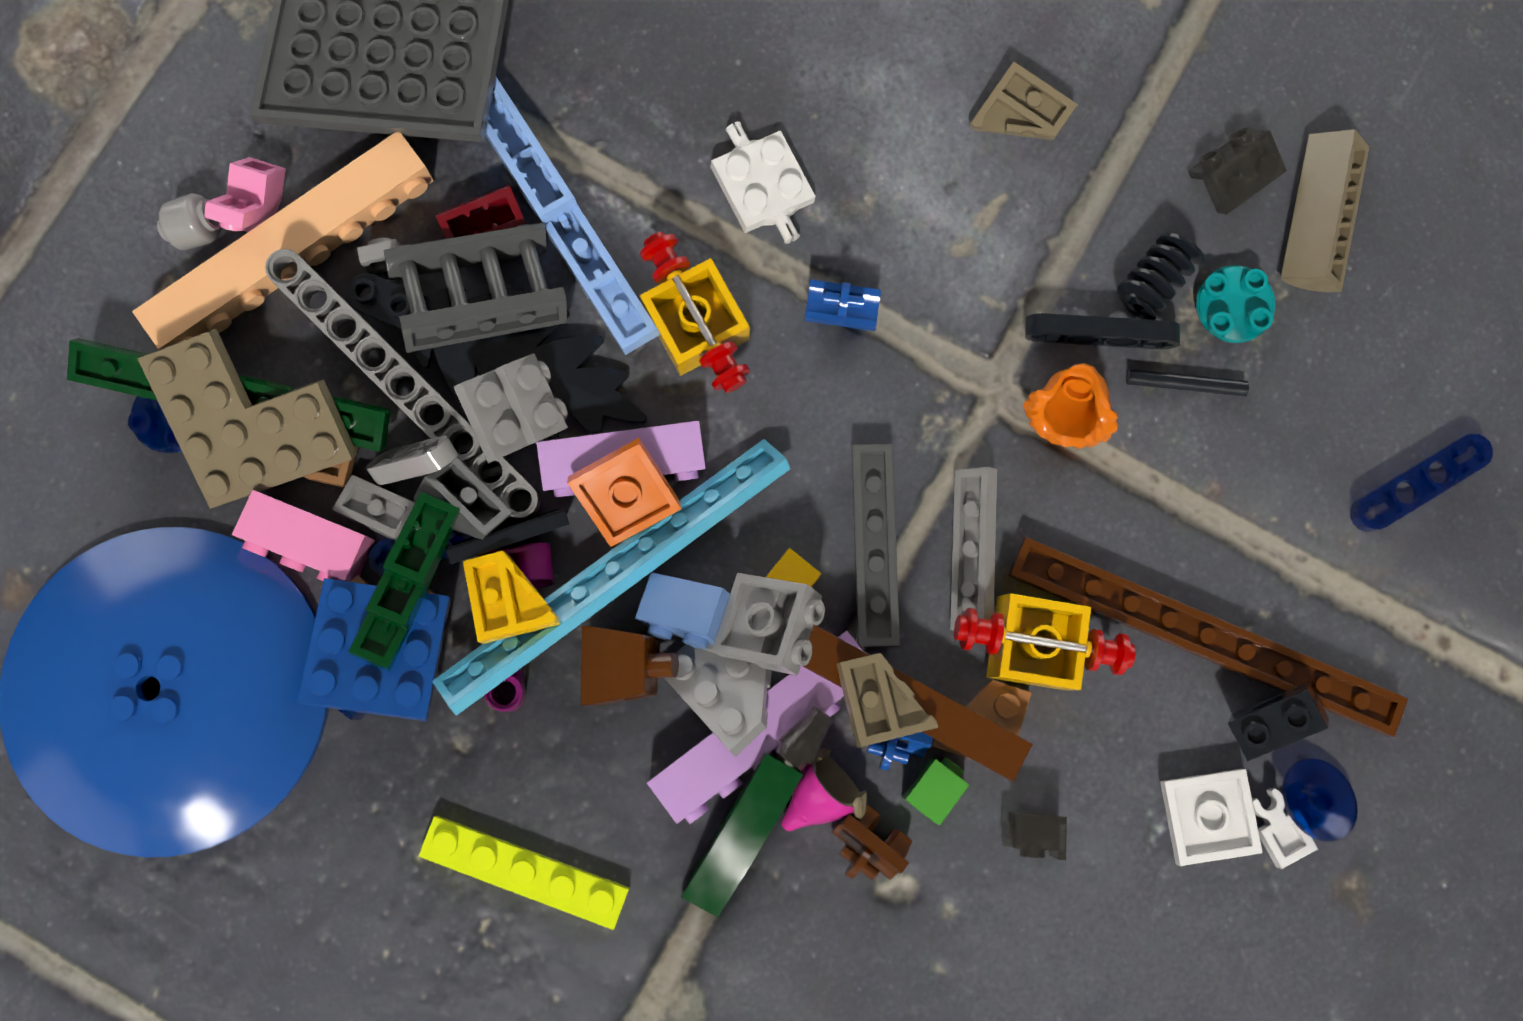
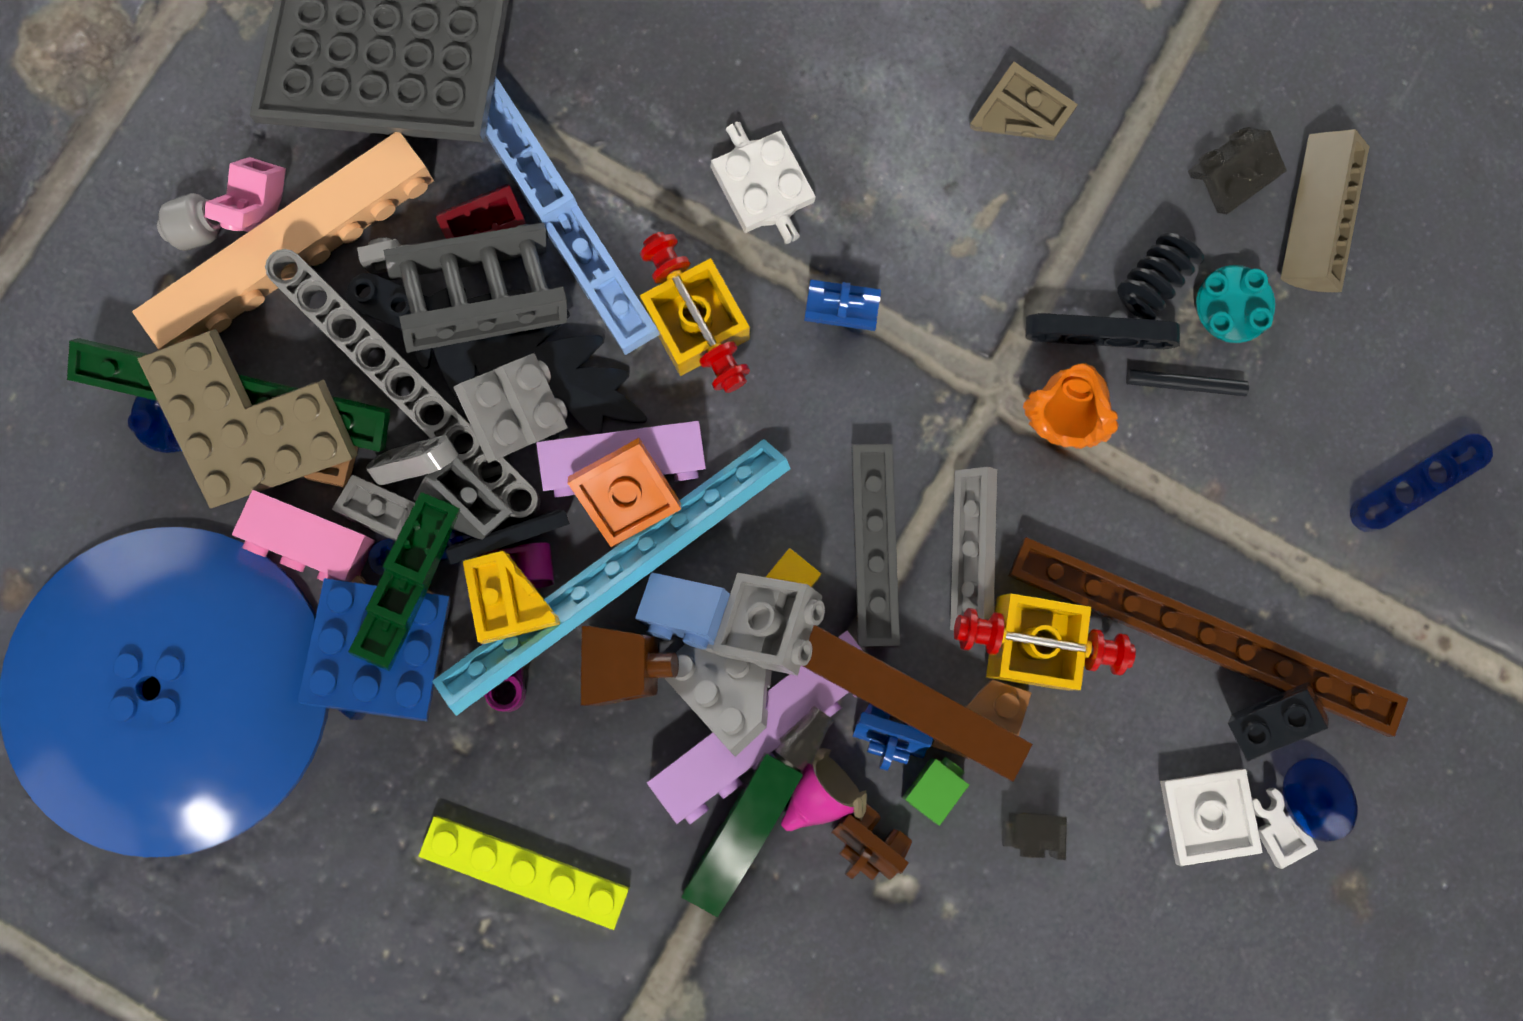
(879, 702): dark tan wing -> none

